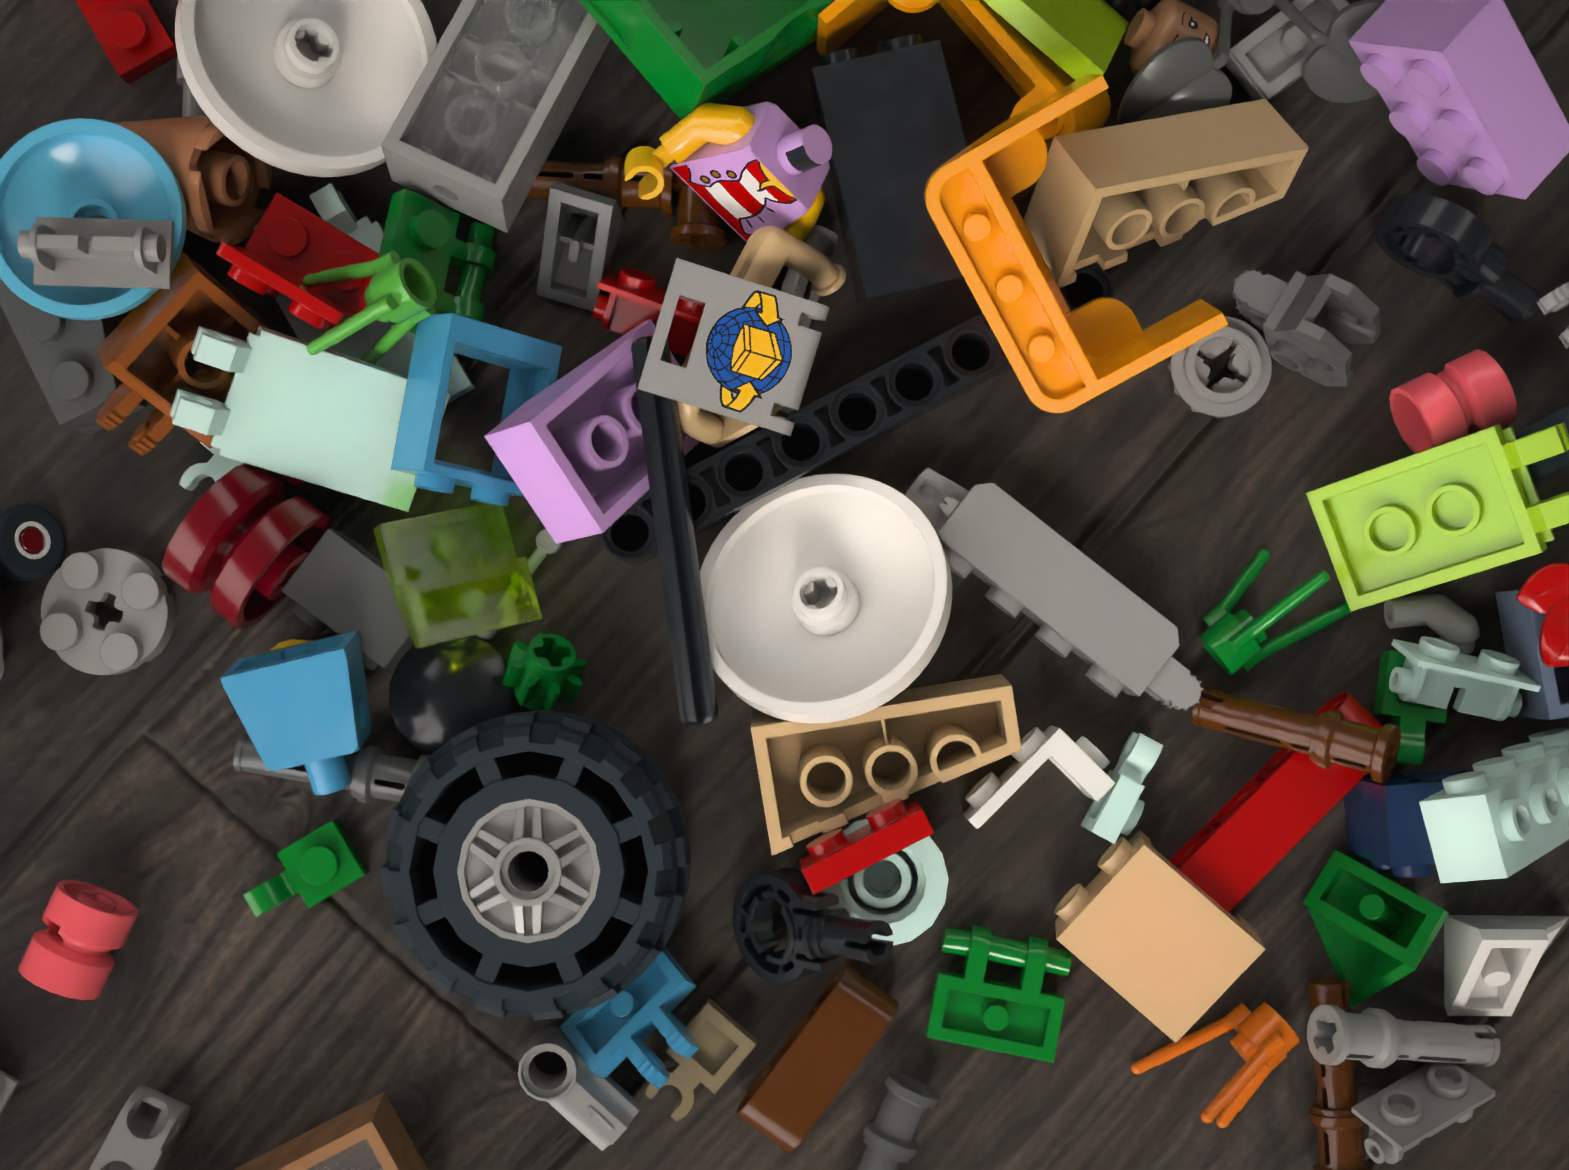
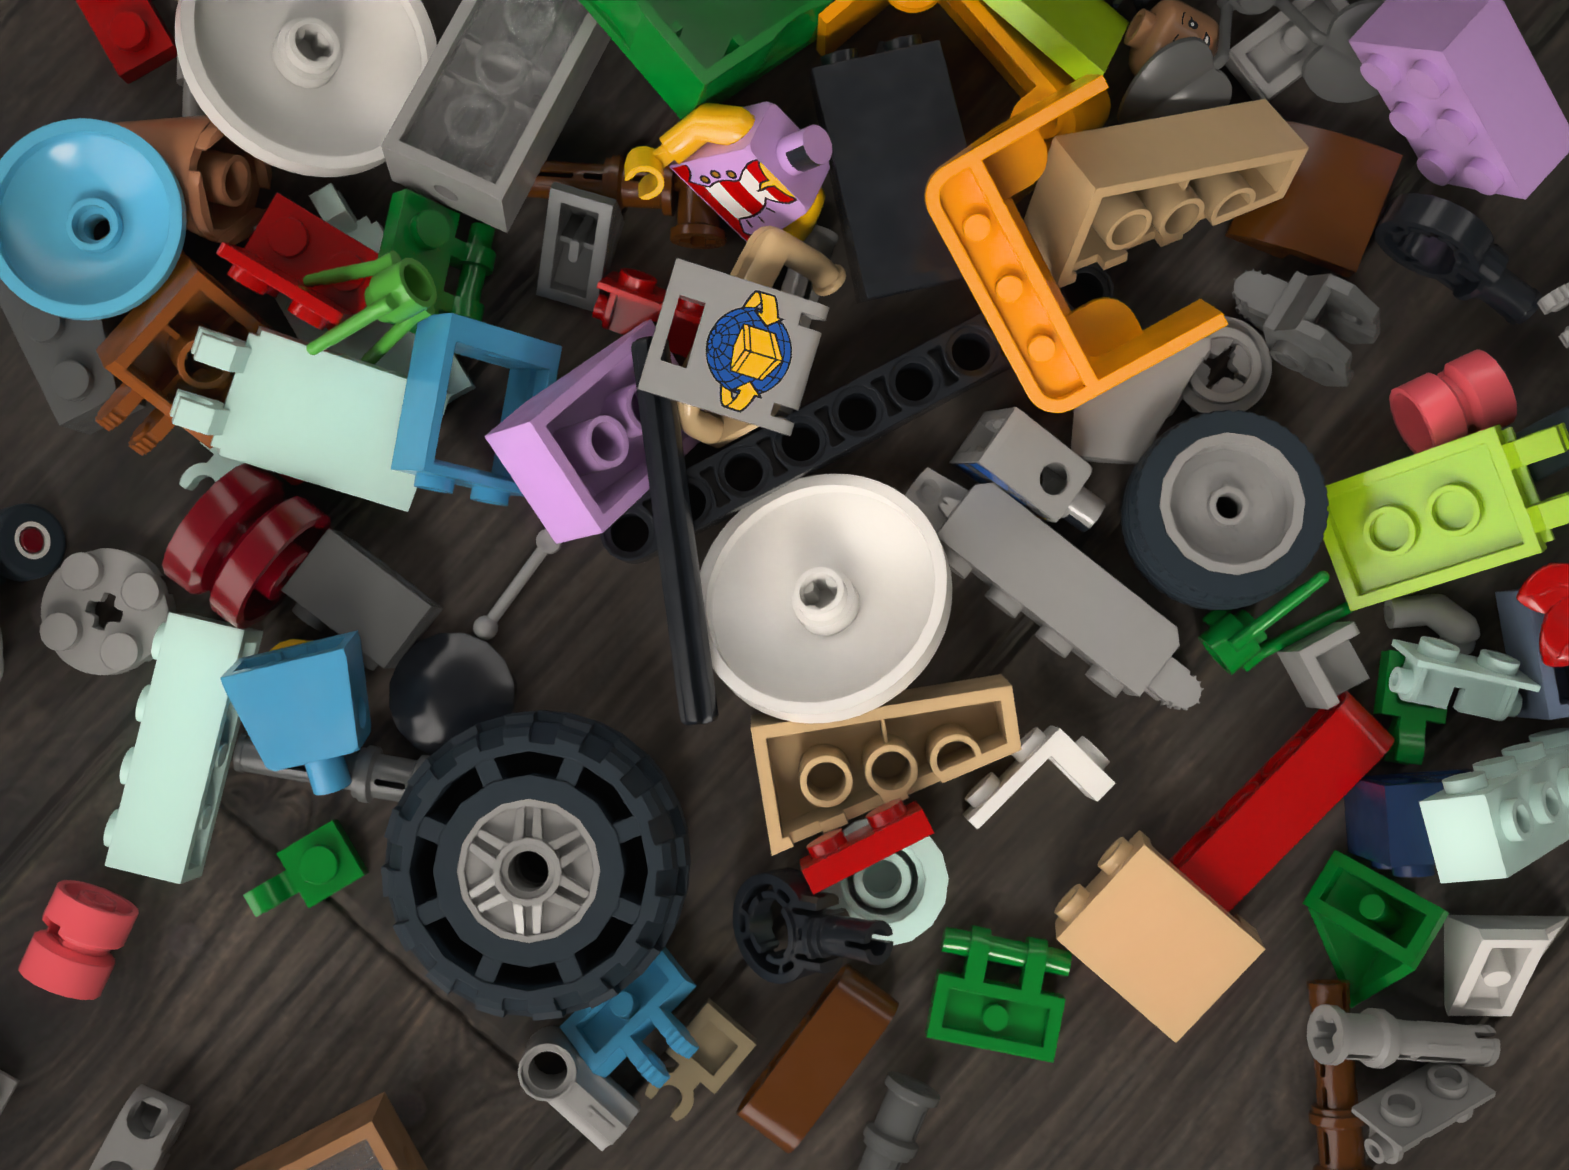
(99, 252): light grey hinge -> none
(180, 751): none -> light aqua brick
(456, 574): clear neon green slope -> none
(544, 672): green gear -> none
(1014, 451): none -> light grey torso
(1120, 806): light aqua plate -> none
(1127, 417): none -> light grey slope
(1260, 1041): orange plant -> none
(1264, 483): none -> wheel
(1324, 664): none -> light grey panel
(1324, 737): reddish brown pin -> none
(1328, 204): none -> reddish brown slope

